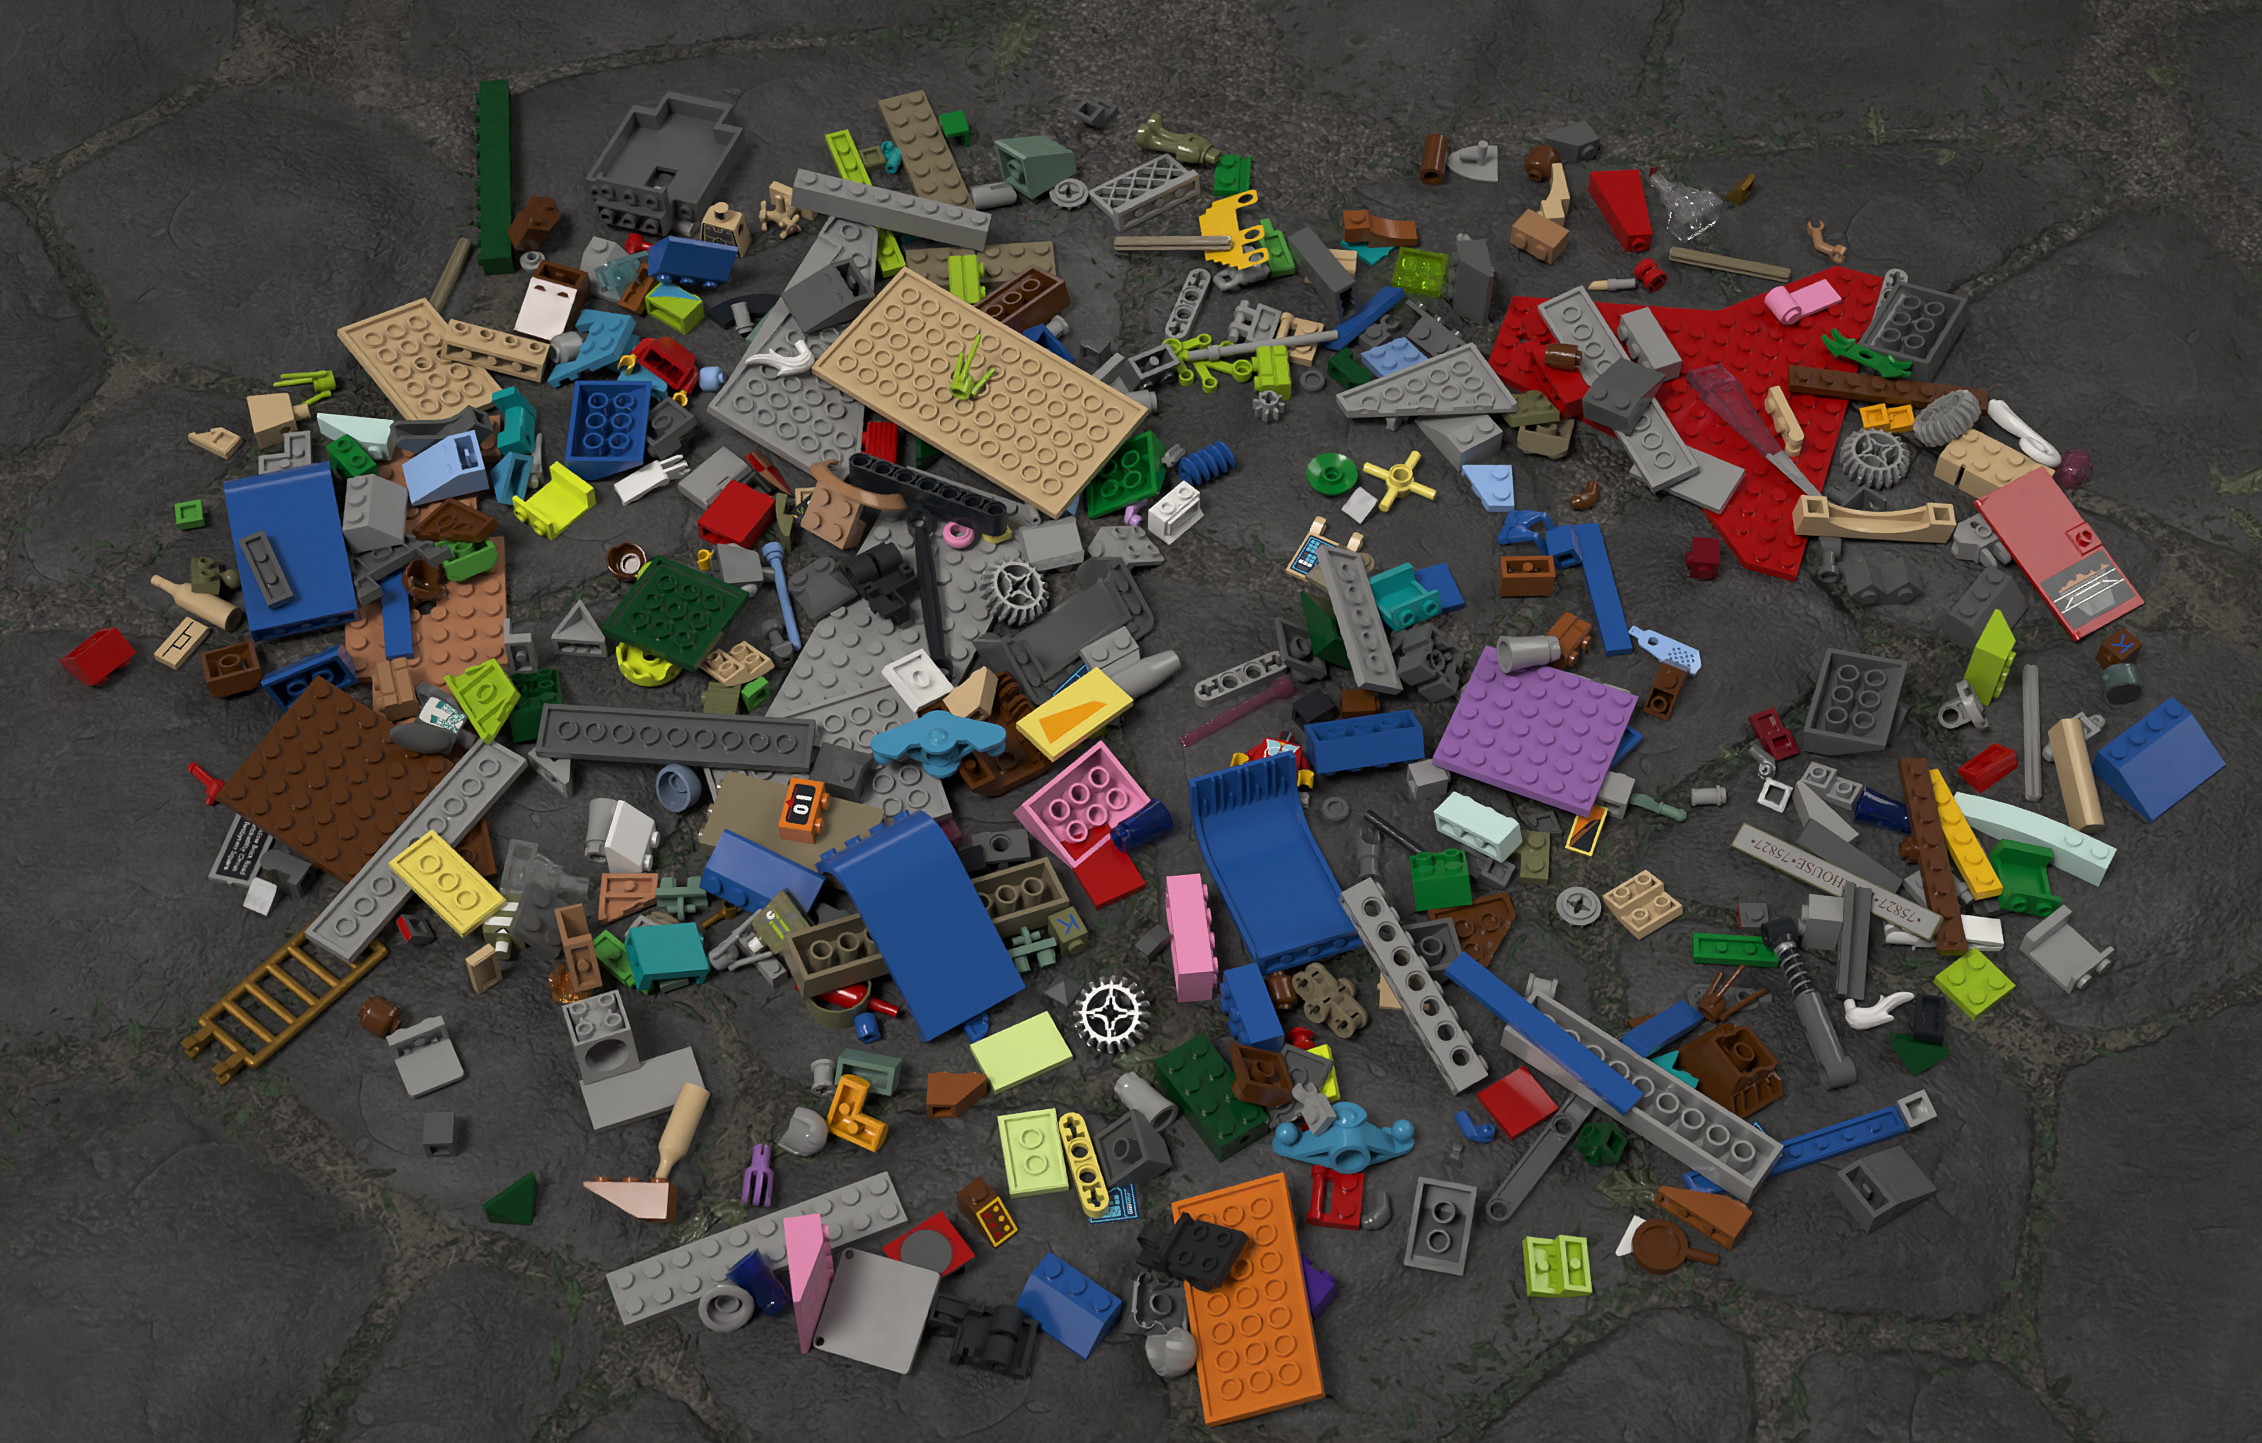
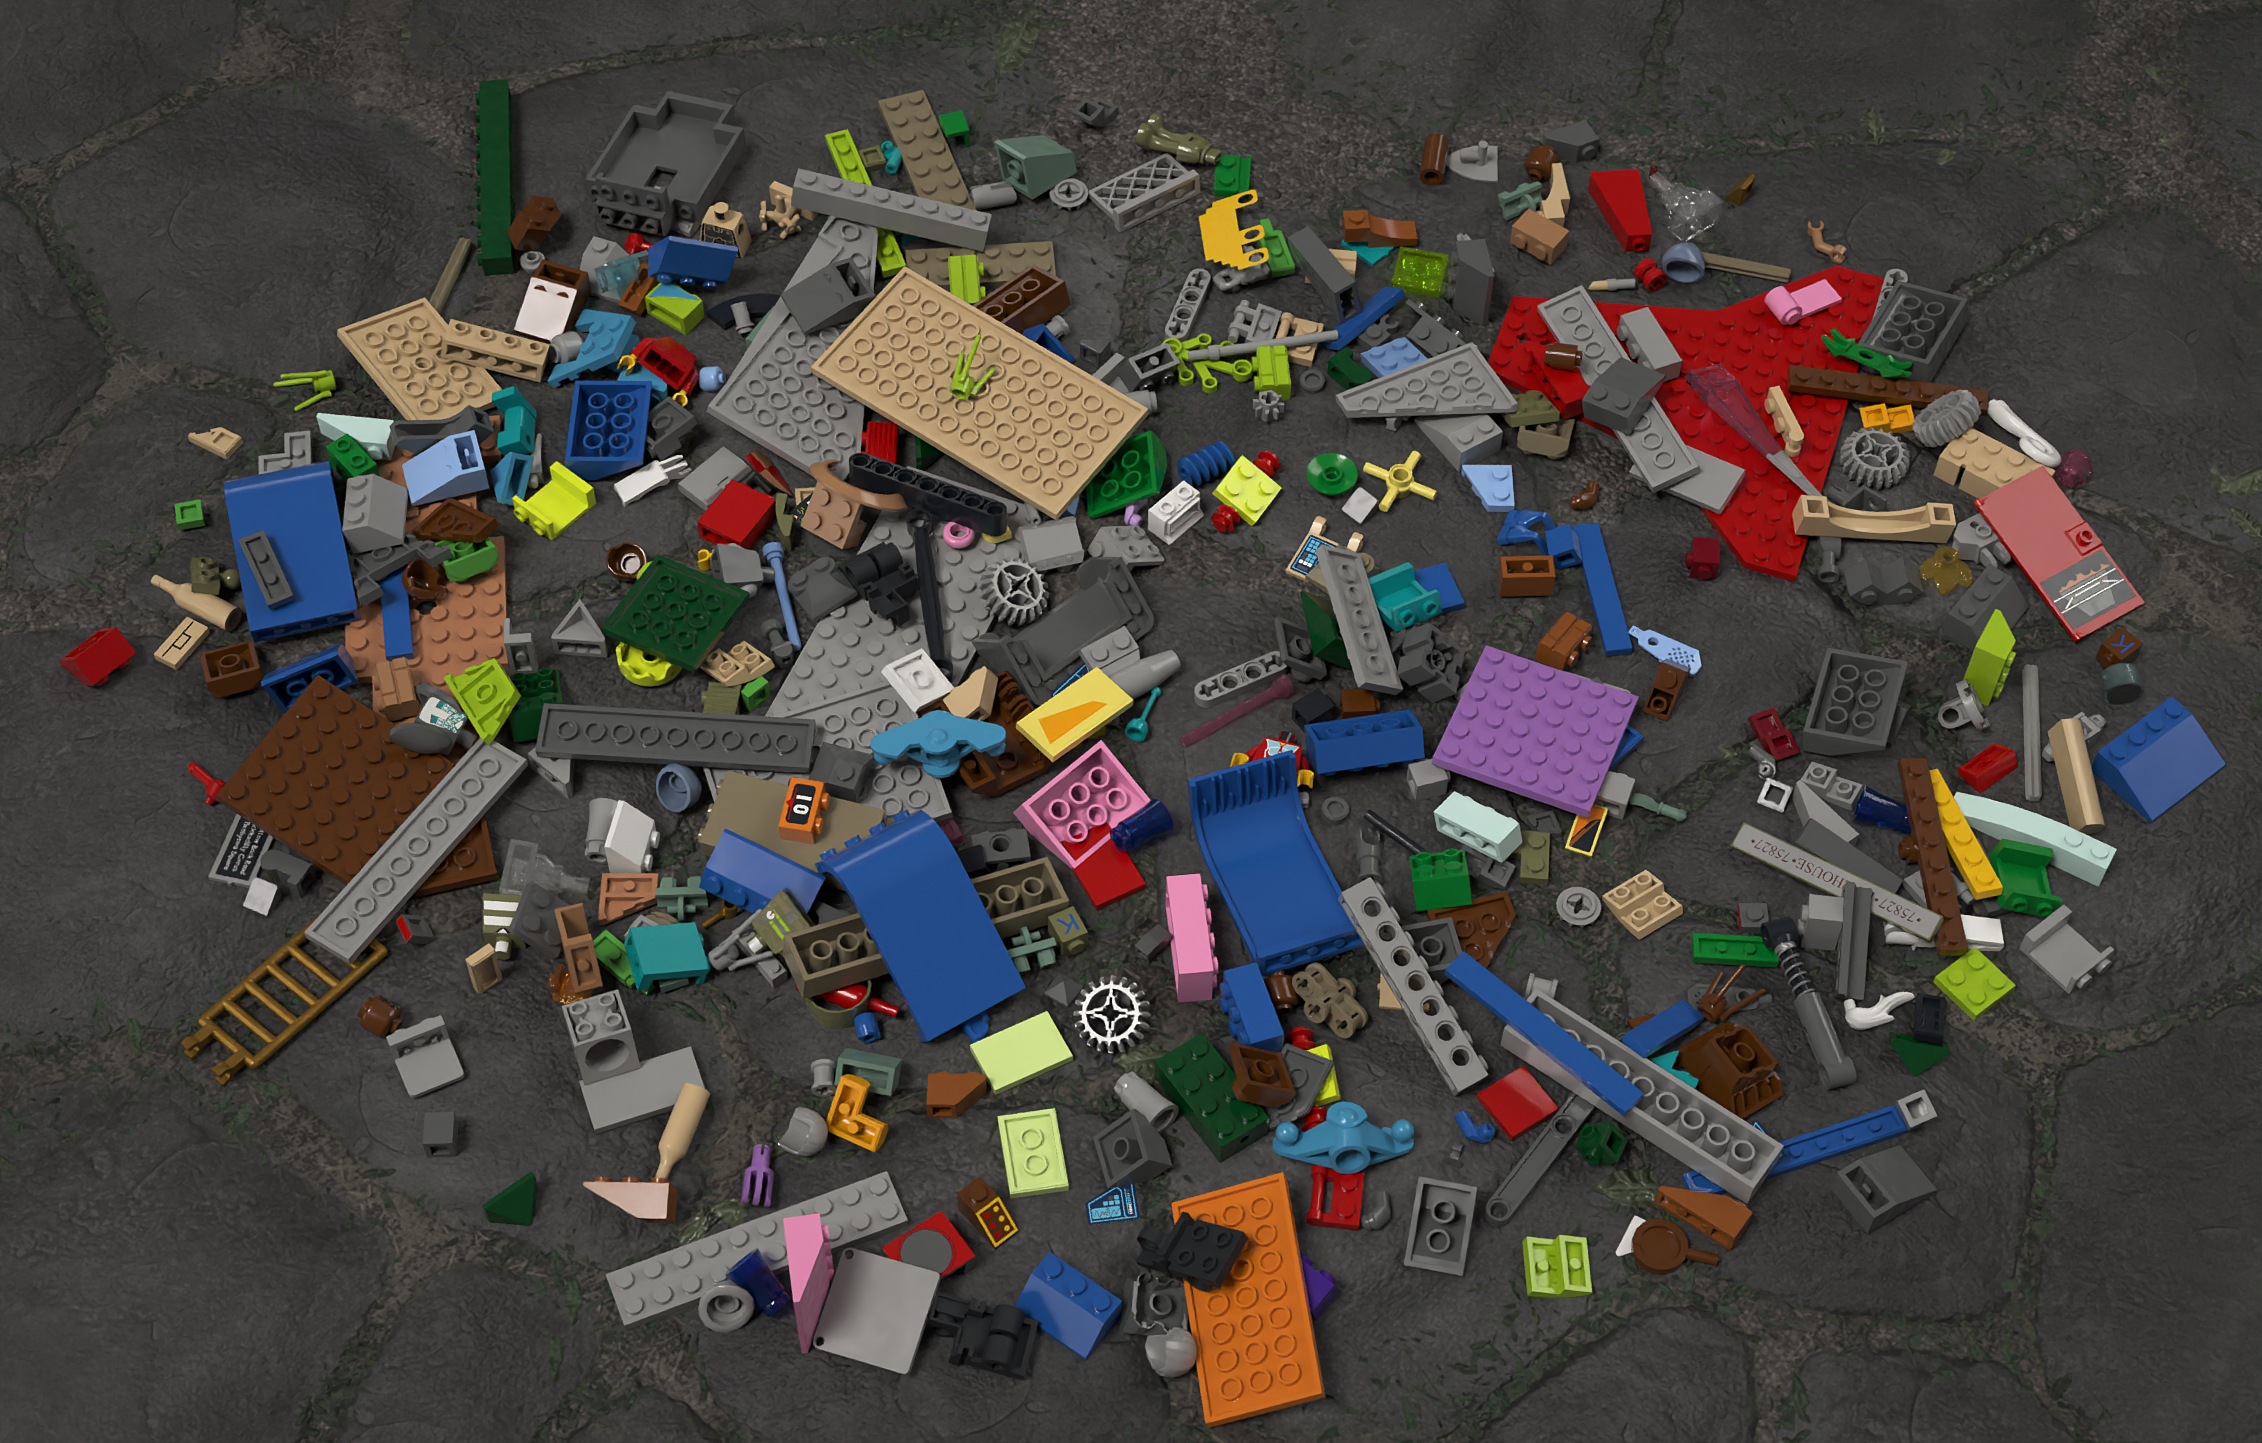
(274, 416): tan torso -> none
(447, 883): light yellow tile -> none
(786, 365): white piece -> none
(1085, 1164): light yellow beam -> none
(1138, 728): none -> teal hinge
(1172, 243): dark tan axle -> none
(1173, 455): light grey piece -> none
(1246, 491): none -> neon yellow plate
(1317, 1108): light grey plate -> none
(1520, 200): none -> sand green hips
(1527, 651): light grey plant -> none
(1684, 263): none -> sand blue hat
(1708, 796): light grey pin -> none
(1946, 573): none -> clear yellow plate

